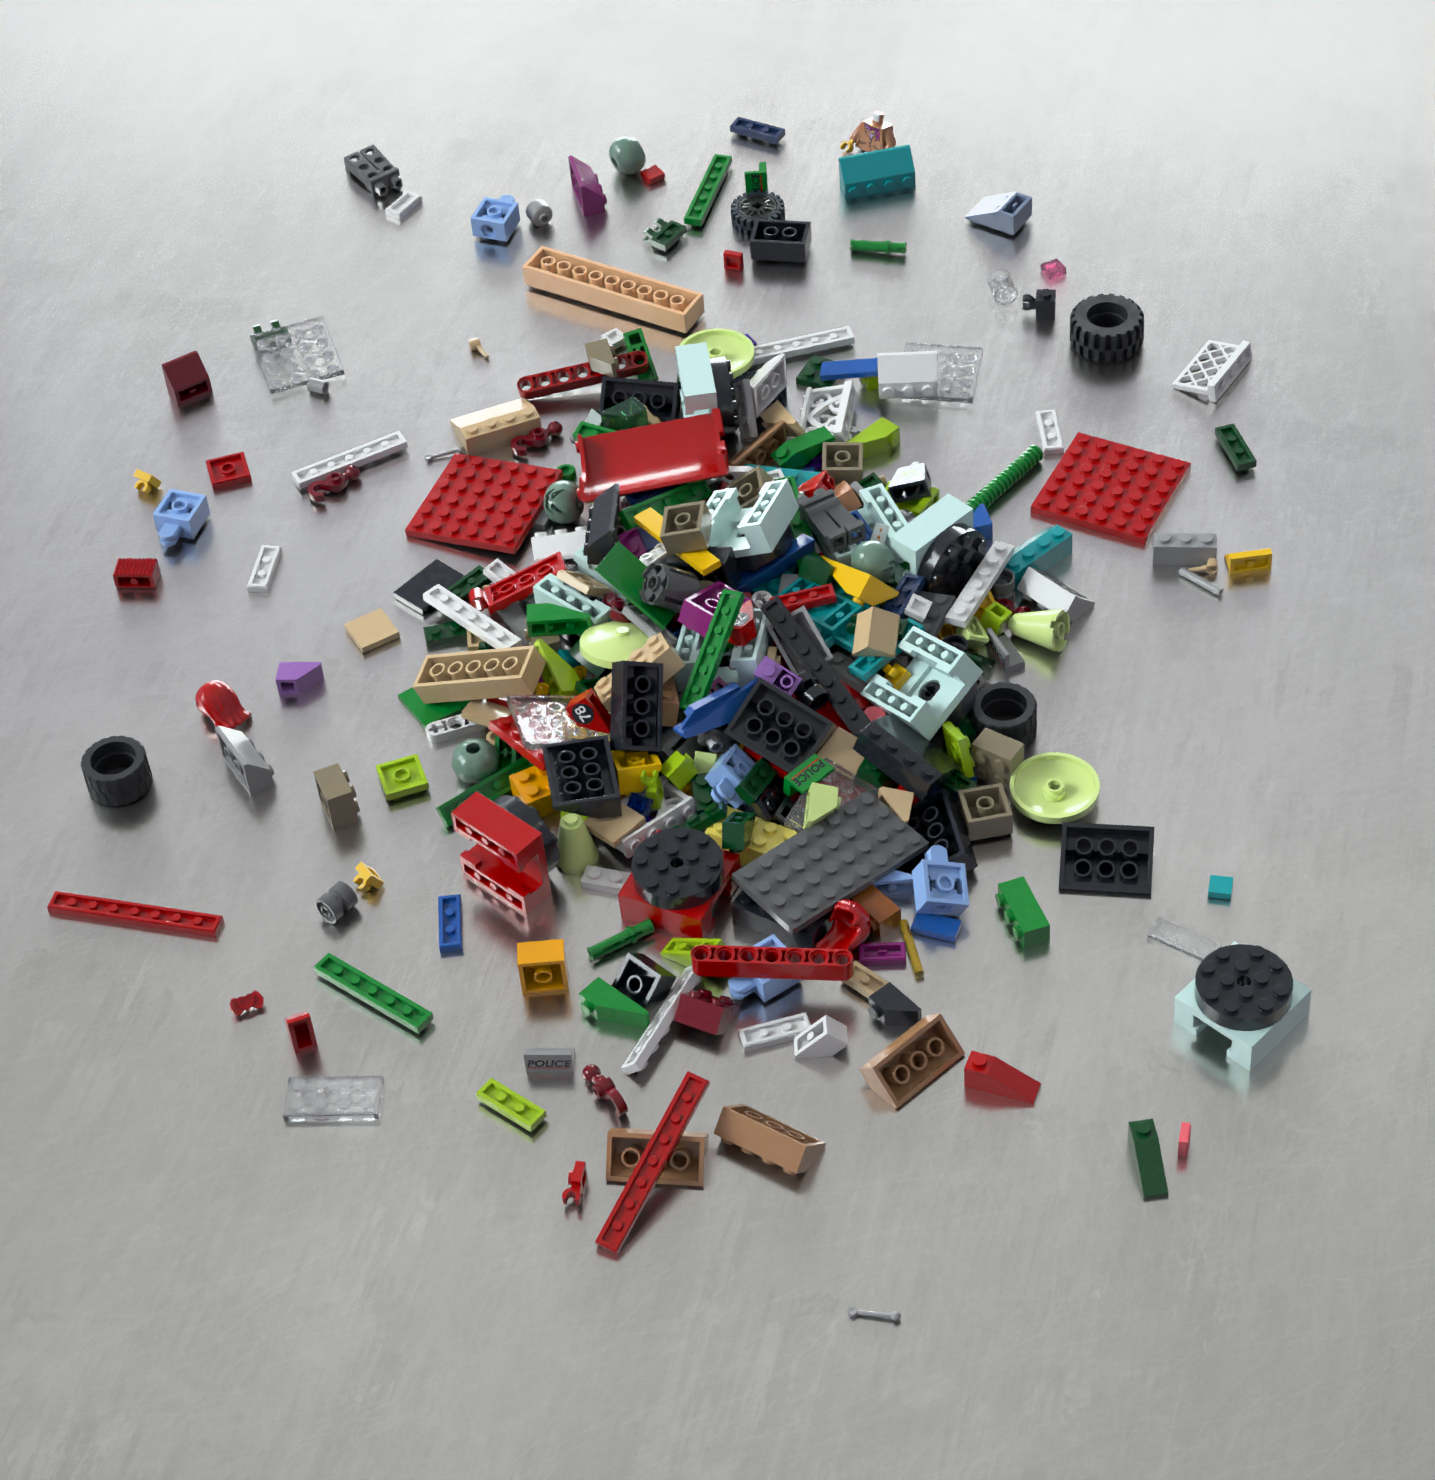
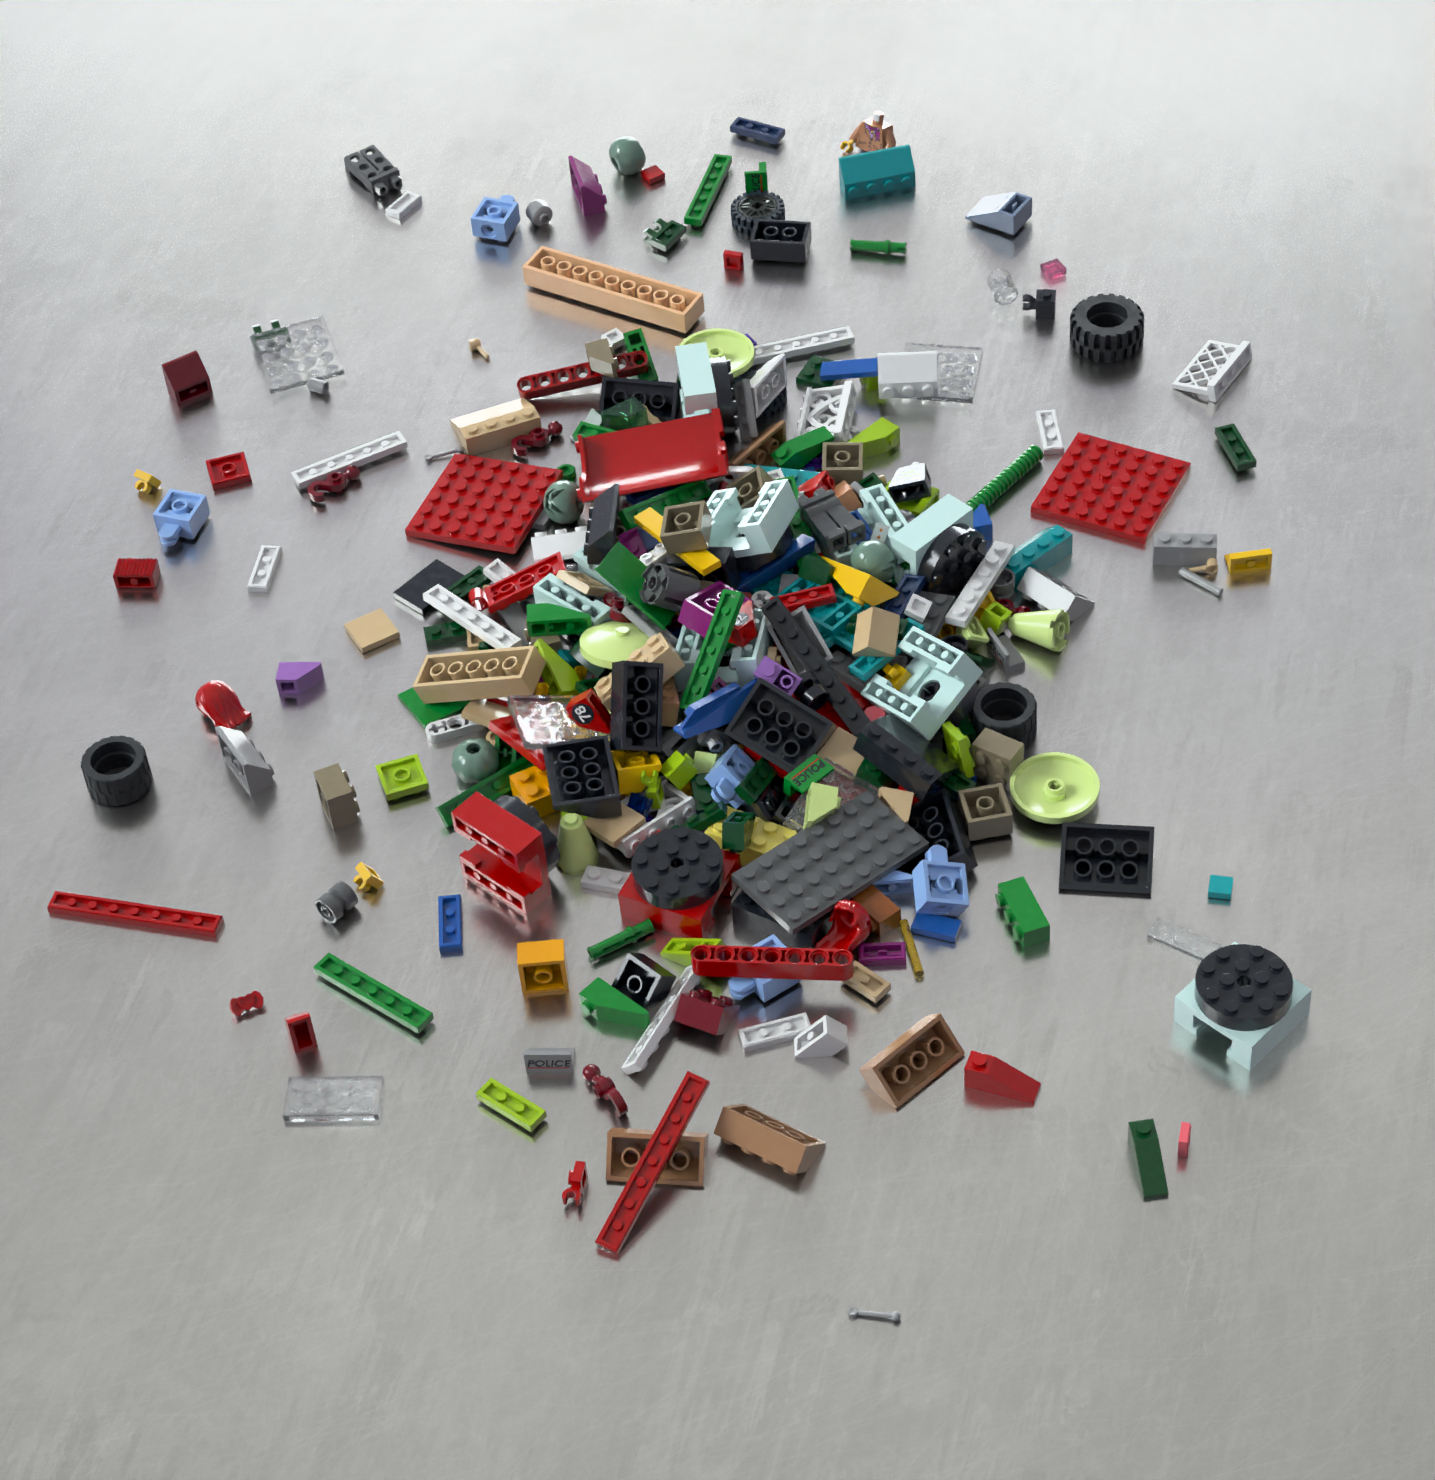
(776, 413): tan slope -> none
(893, 1007): black slope -> none

